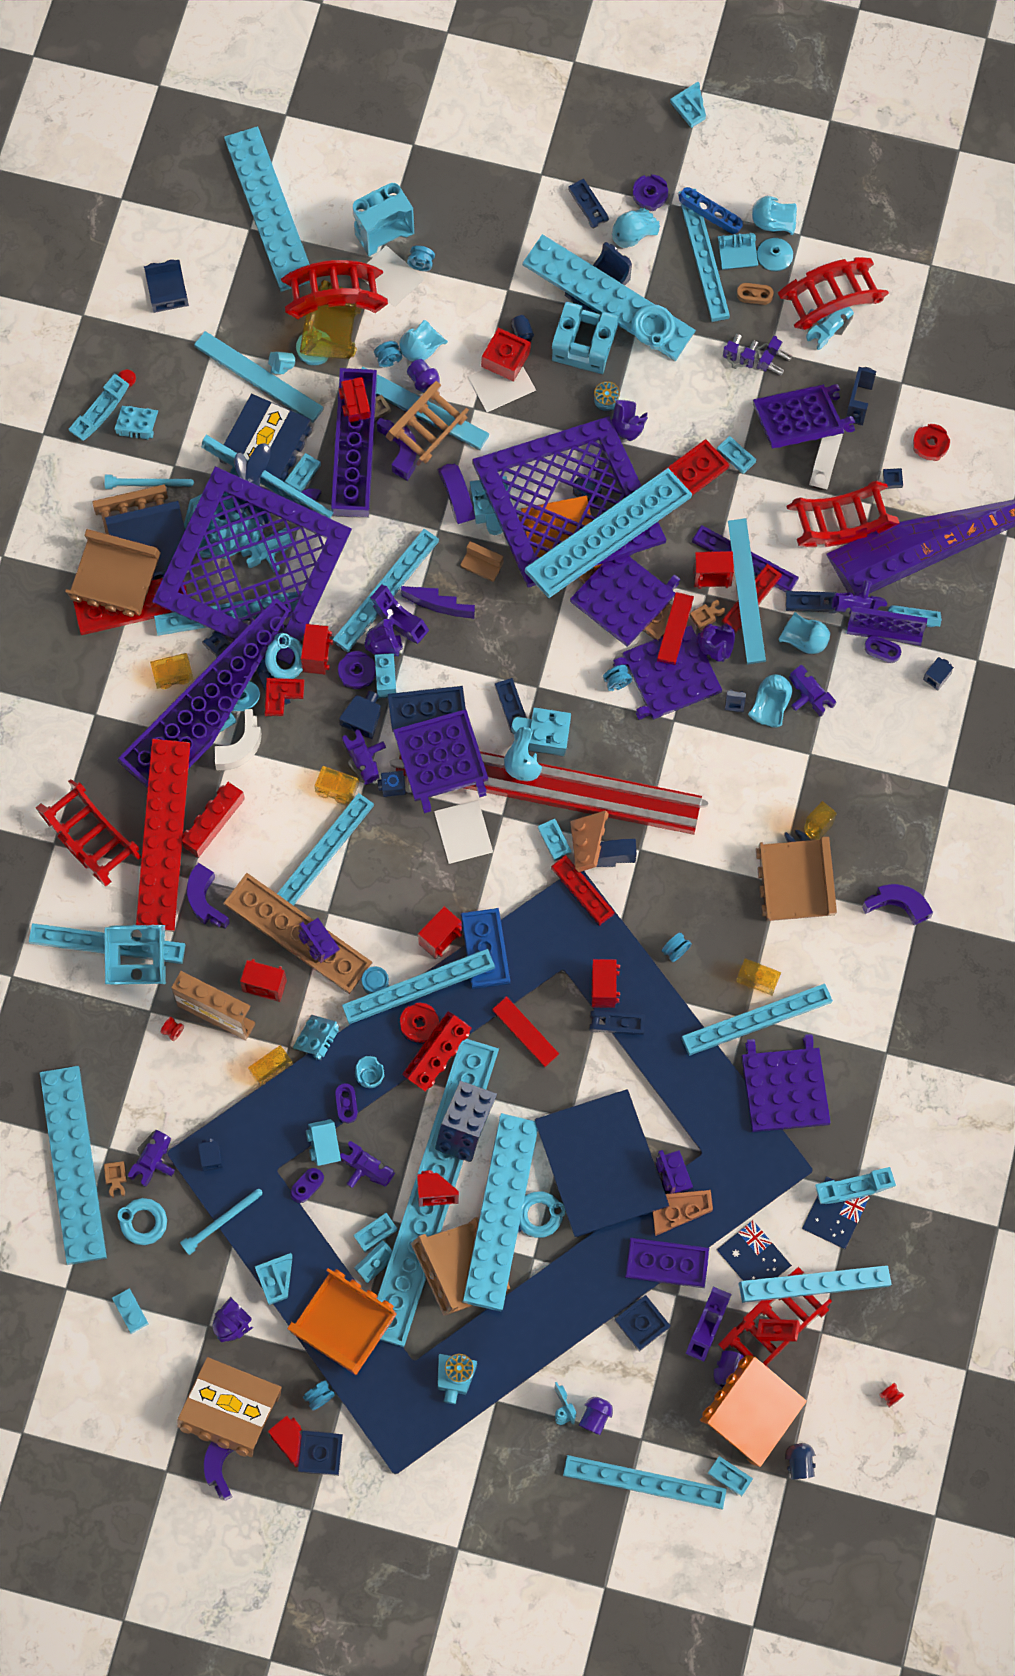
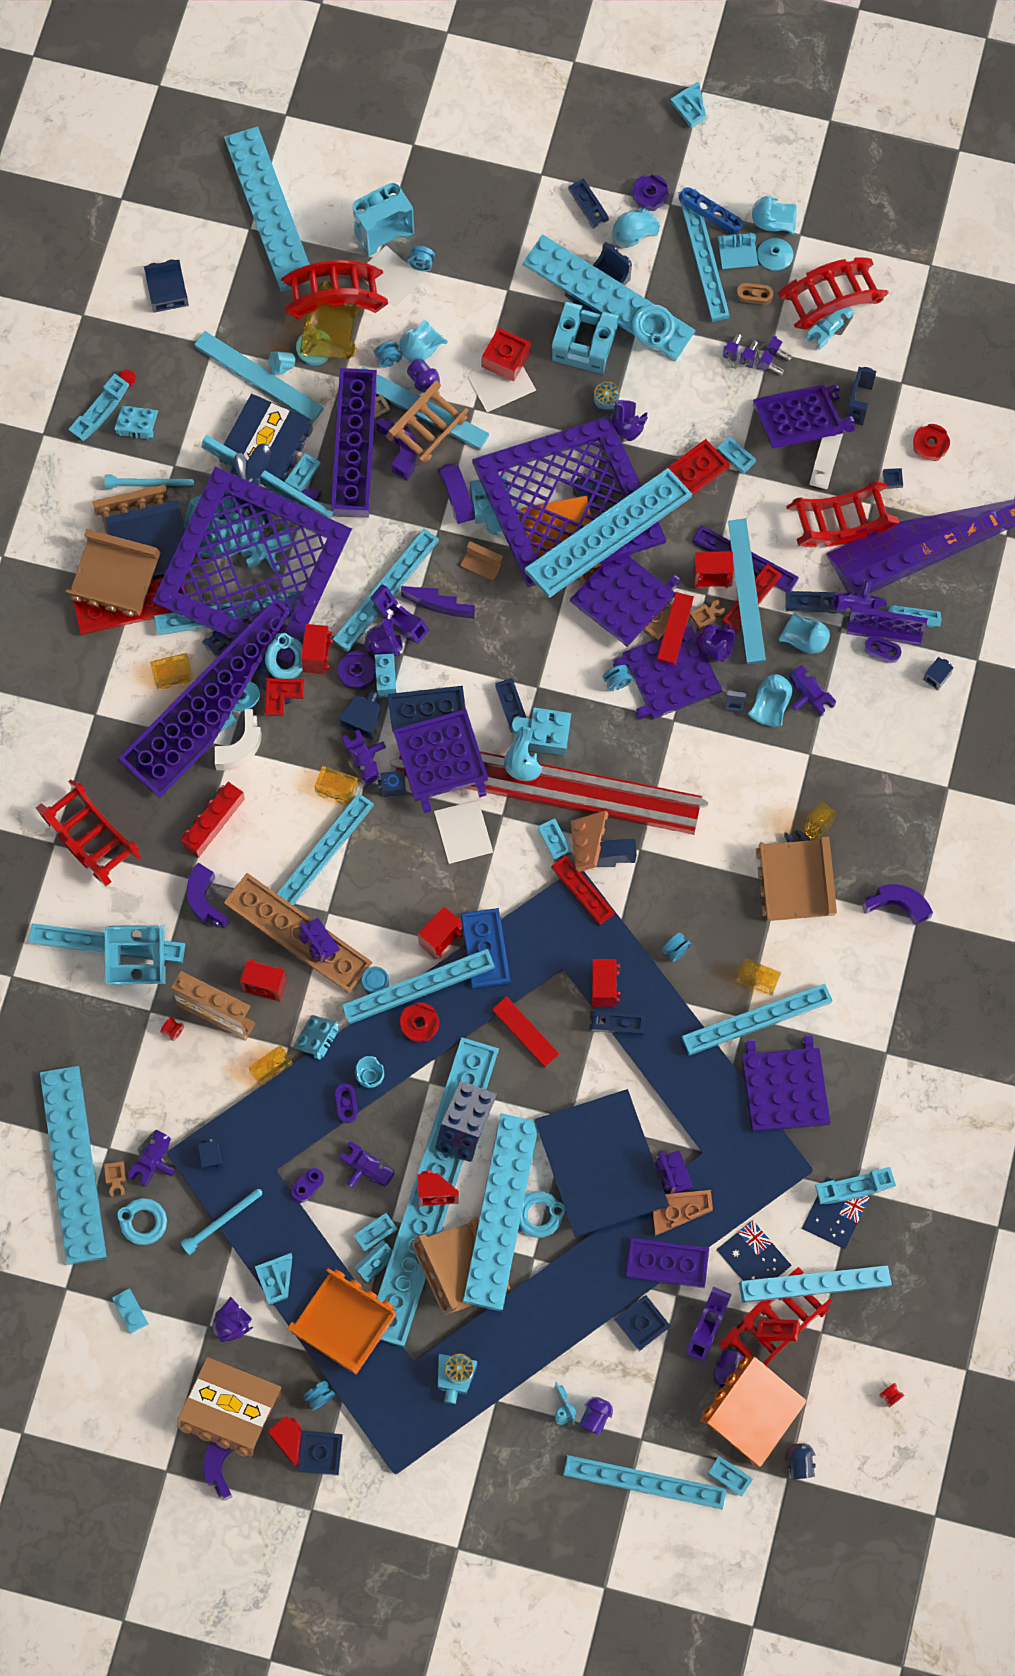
(163, 833): red plate -> none
(323, 1142): medium azure brick -> none
(355, 399): red brick -> none
(437, 1051): red brick -> none
(522, 328): dark blue brick -> none

